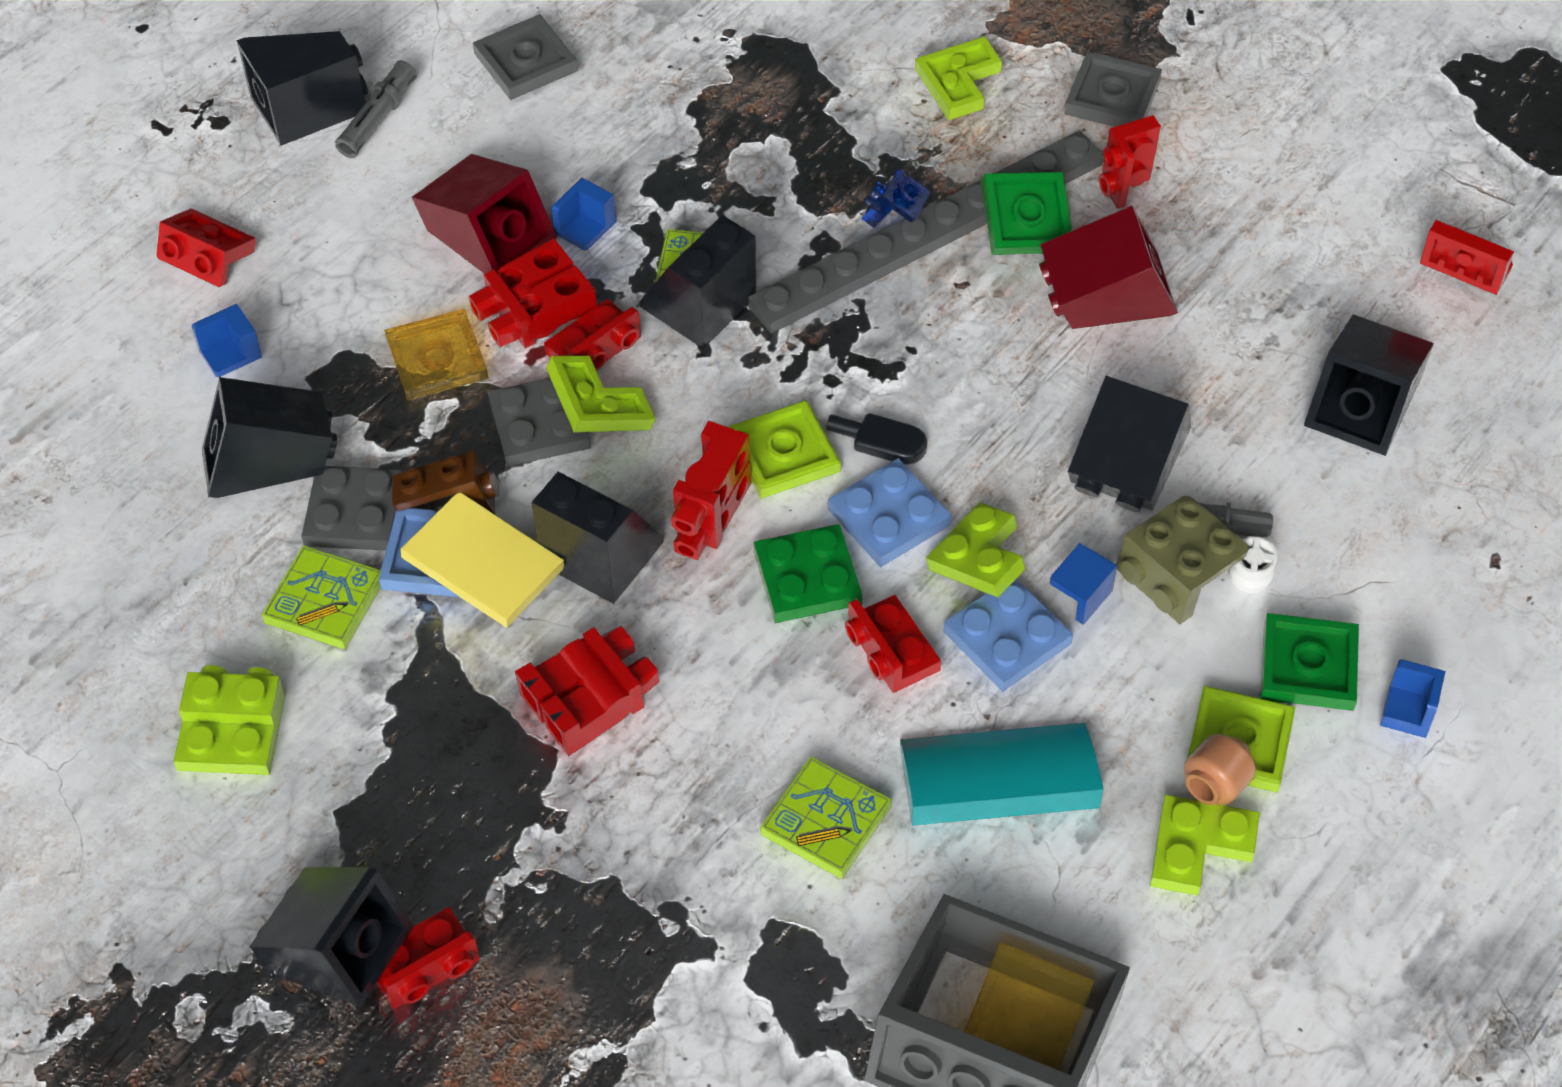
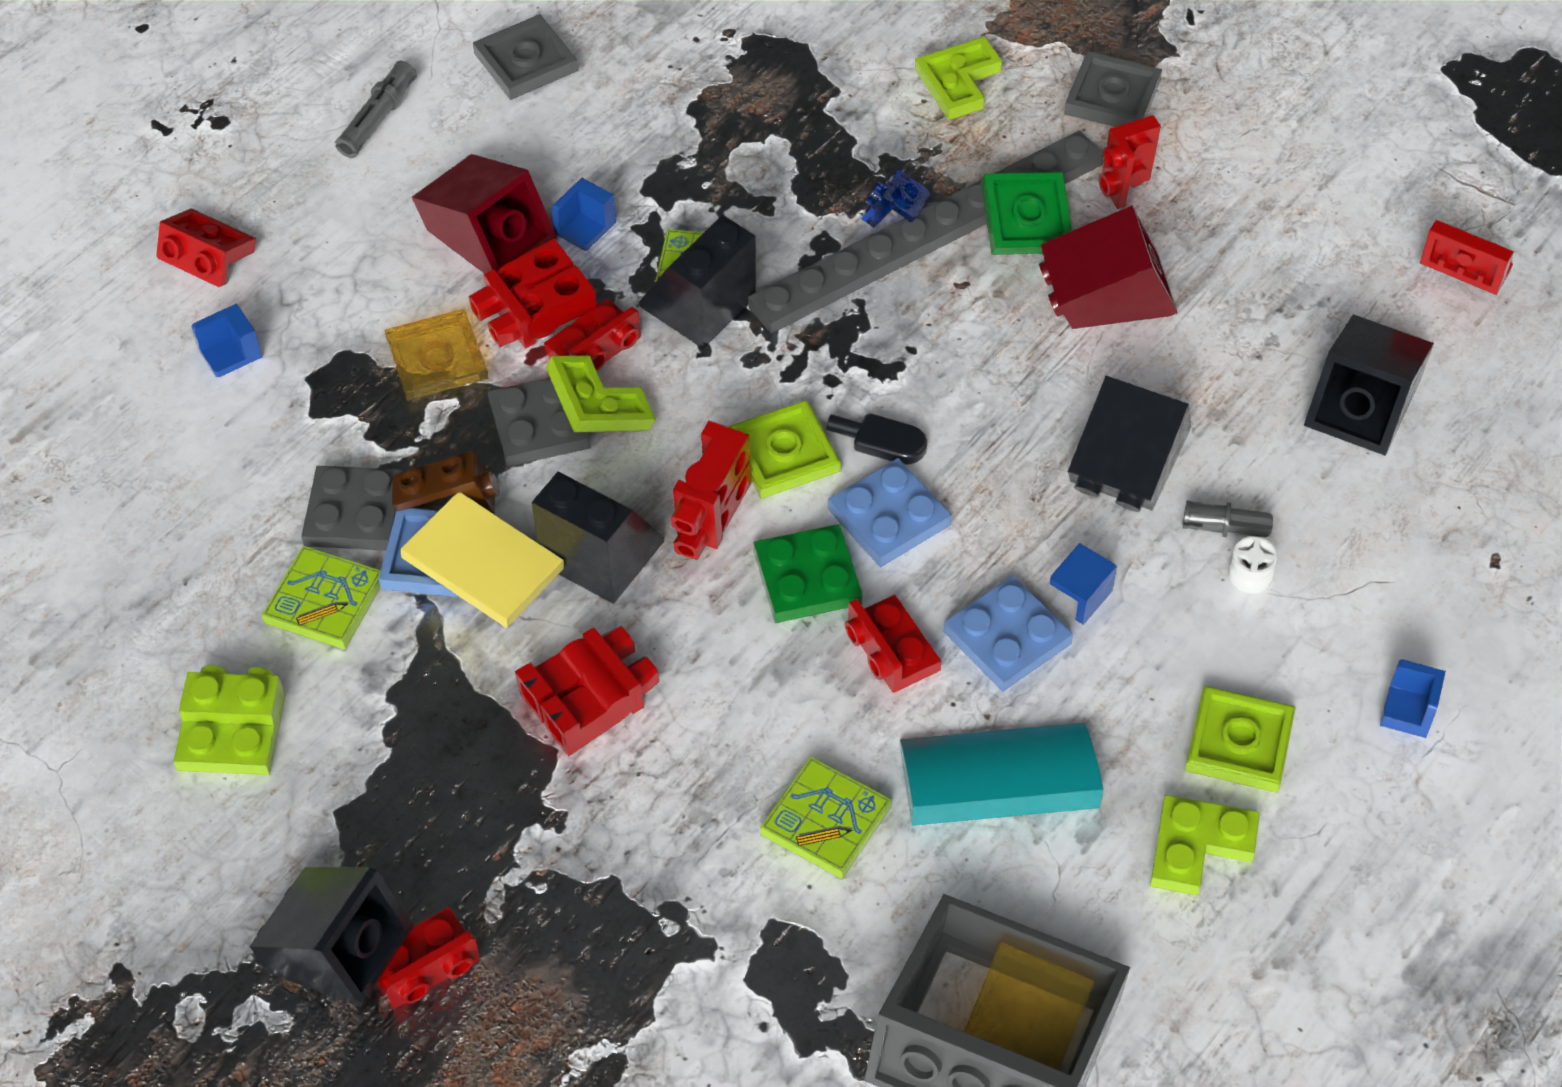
(264, 436): black slope -> none
(303, 81): black slope -> none
(973, 552): lime plate -> none
(1179, 555): olive bracket -> none
(1219, 770): nougat head -> none
(1310, 662): green plate -> none

